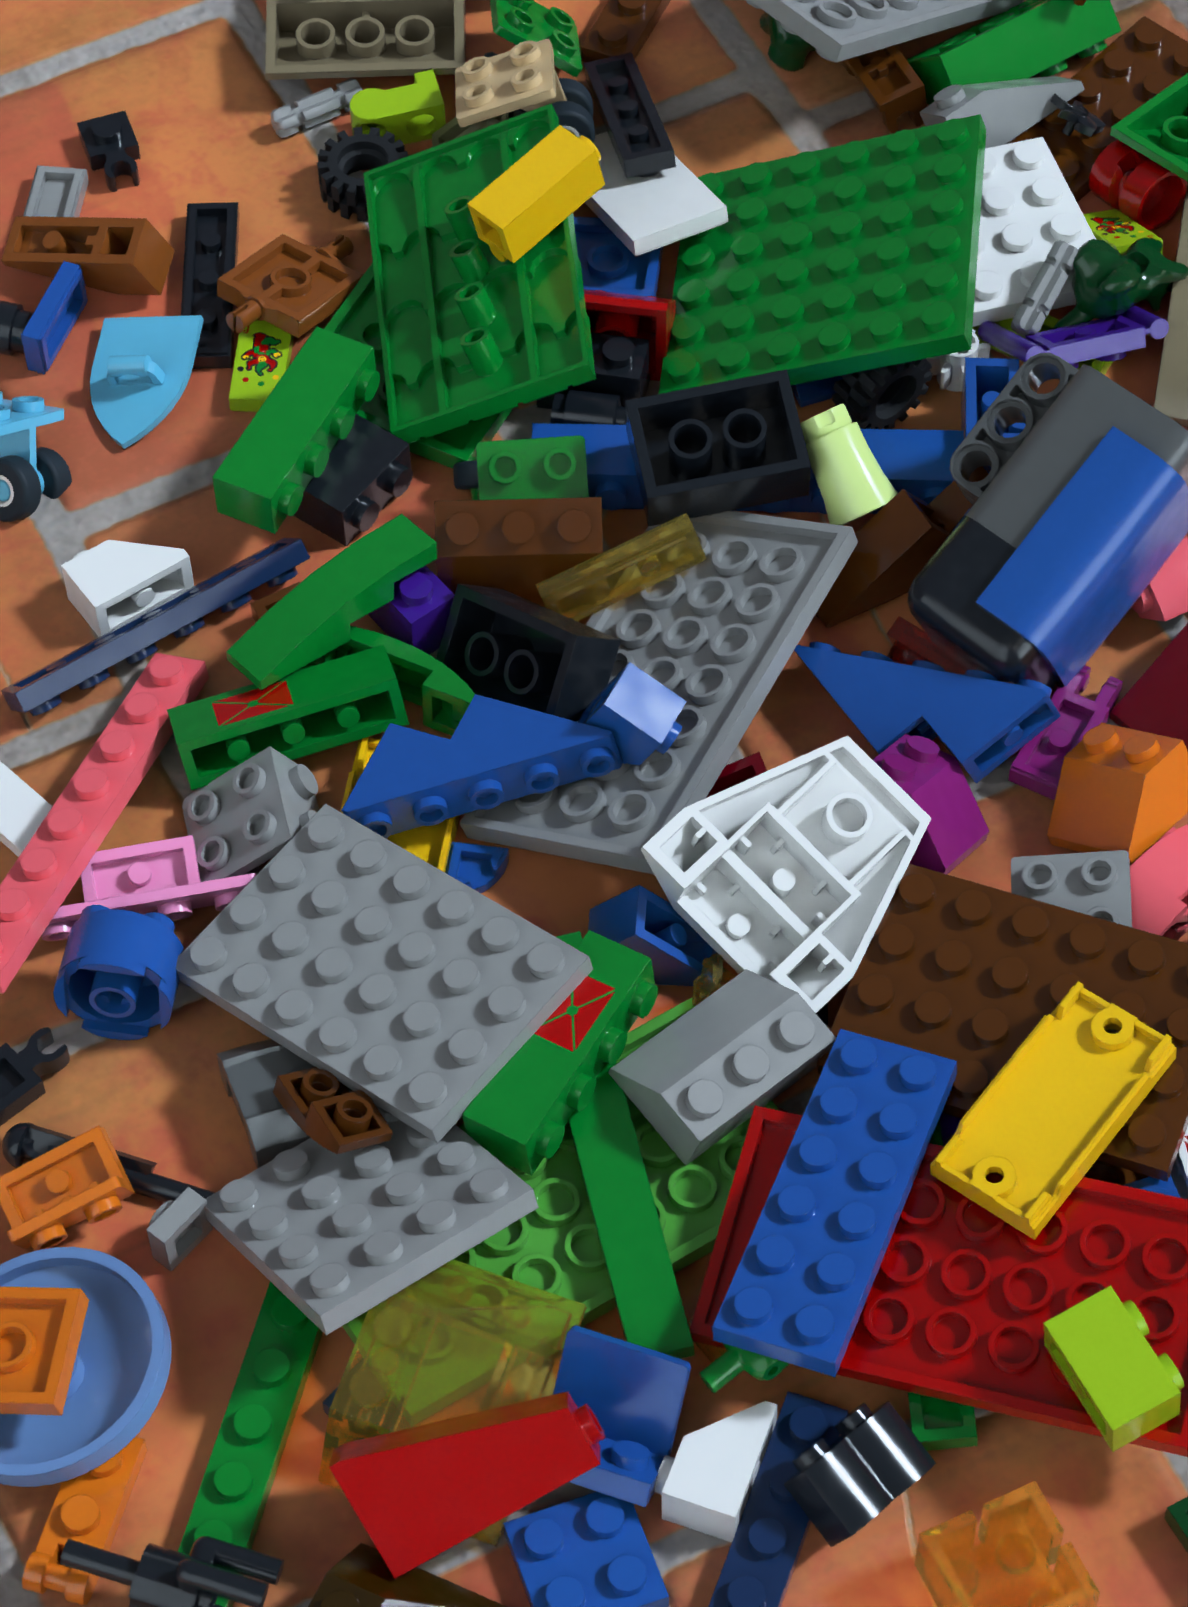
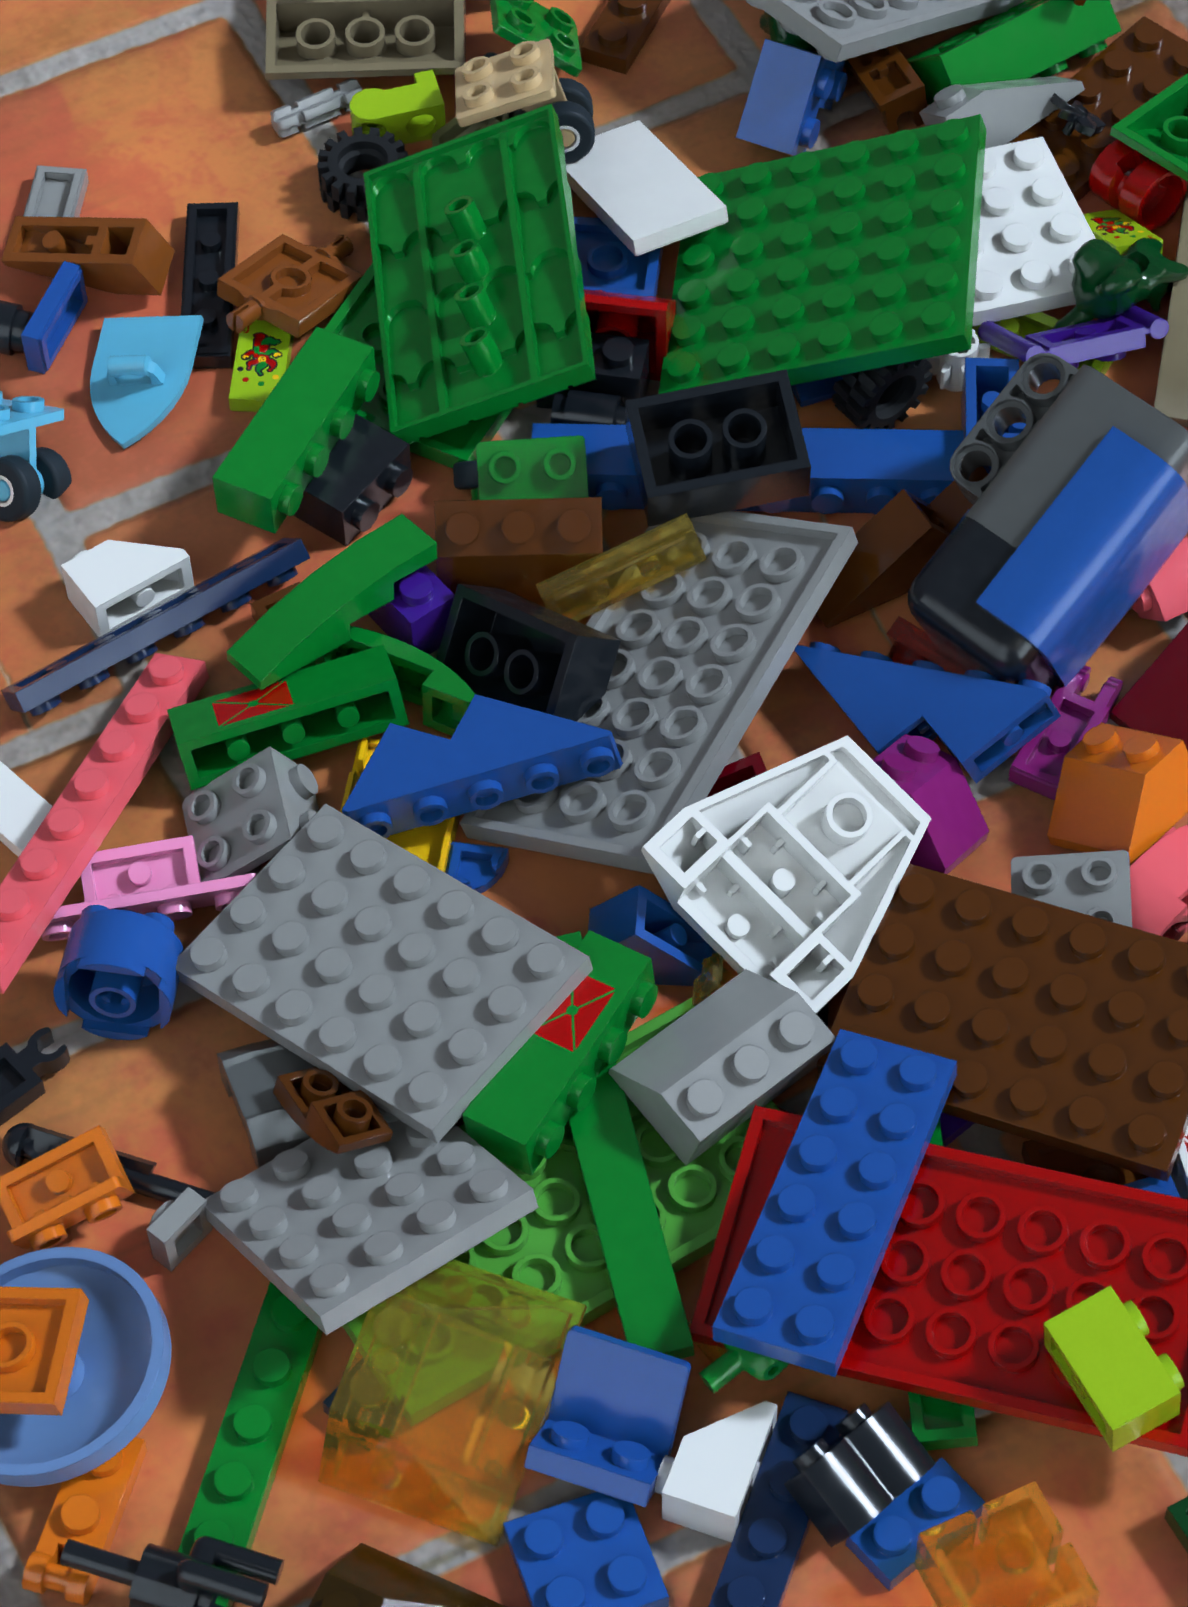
(111, 146): black plate -> none
(462, 1474): red slope -> none
(536, 193): yellow brick -> none
(629, 116): black plate -> none
(637, 713): slope -> none
(787, 95): none -> blue brick
(844, 466): yellowish green plant -> none
(891, 1538): none -> blue plate
(1044, 289): light grey axle -> none
(1053, 1109): yellow piece -> none

